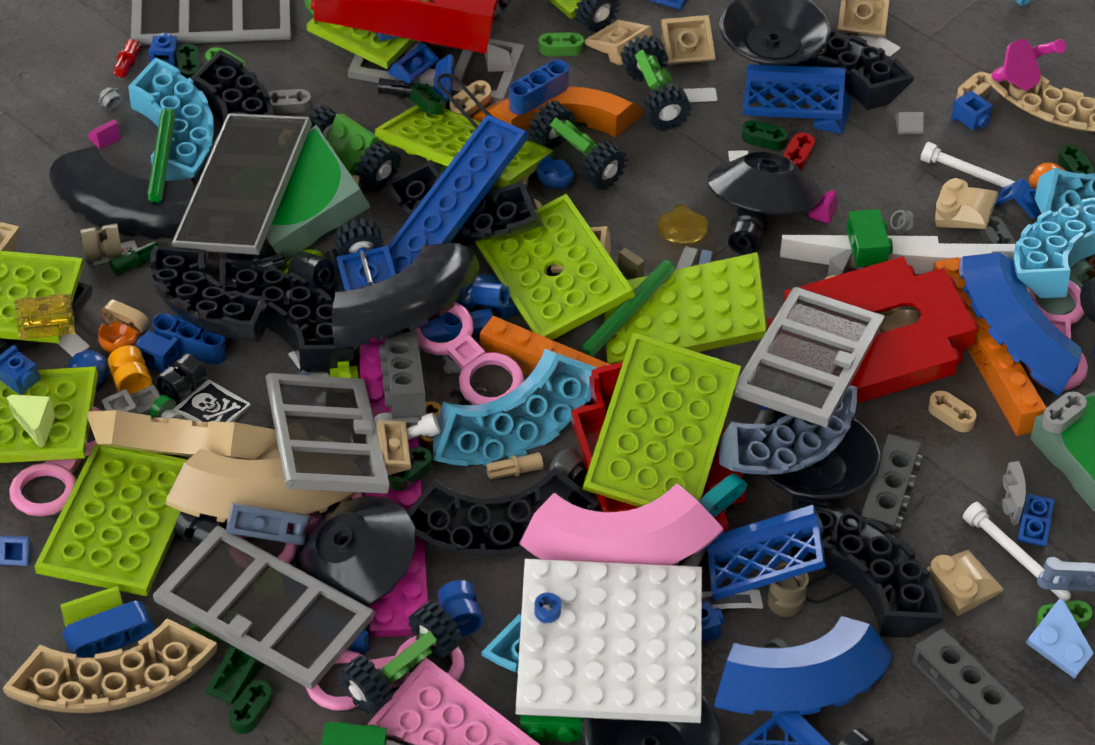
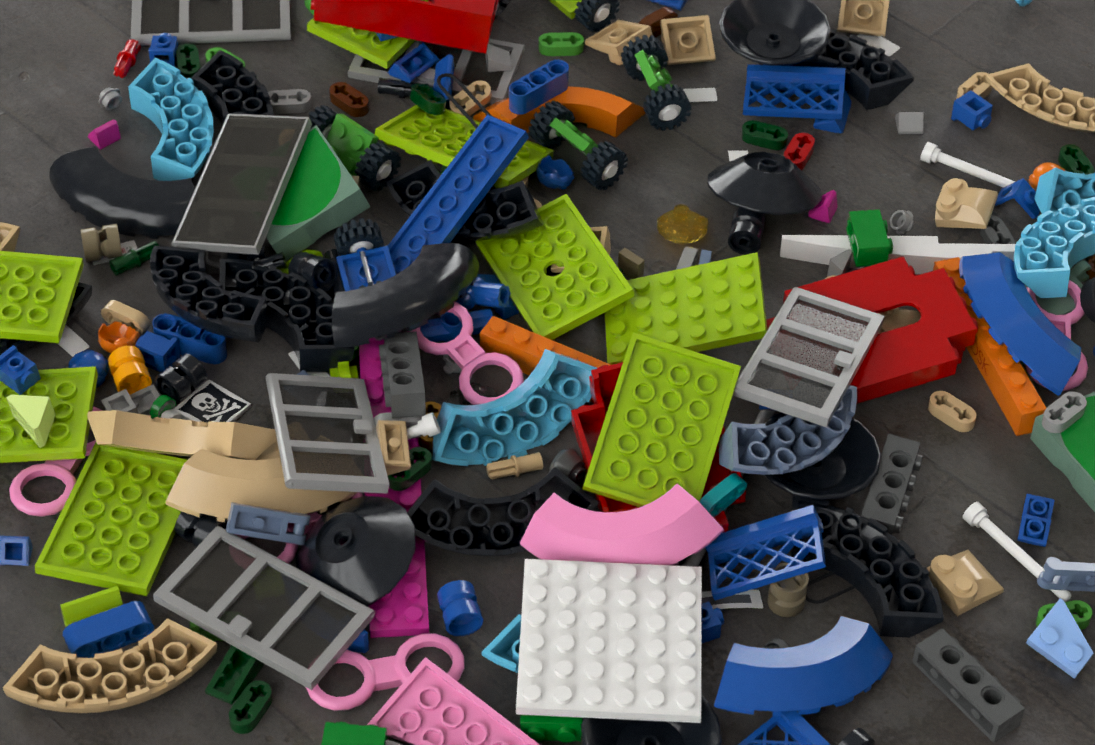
(44, 316): clear yellow brick -> none
(161, 155): green axle -> none
(353, 101): none -> reddish brown beam
(371, 686): black plate -> none
(554, 603): blue bush -> none
(628, 308): green axle -> none
(654, 19): none -> reddish brown beam
(1015, 491): light grey slope -> none
(1021, 64): dark pink piece -> none

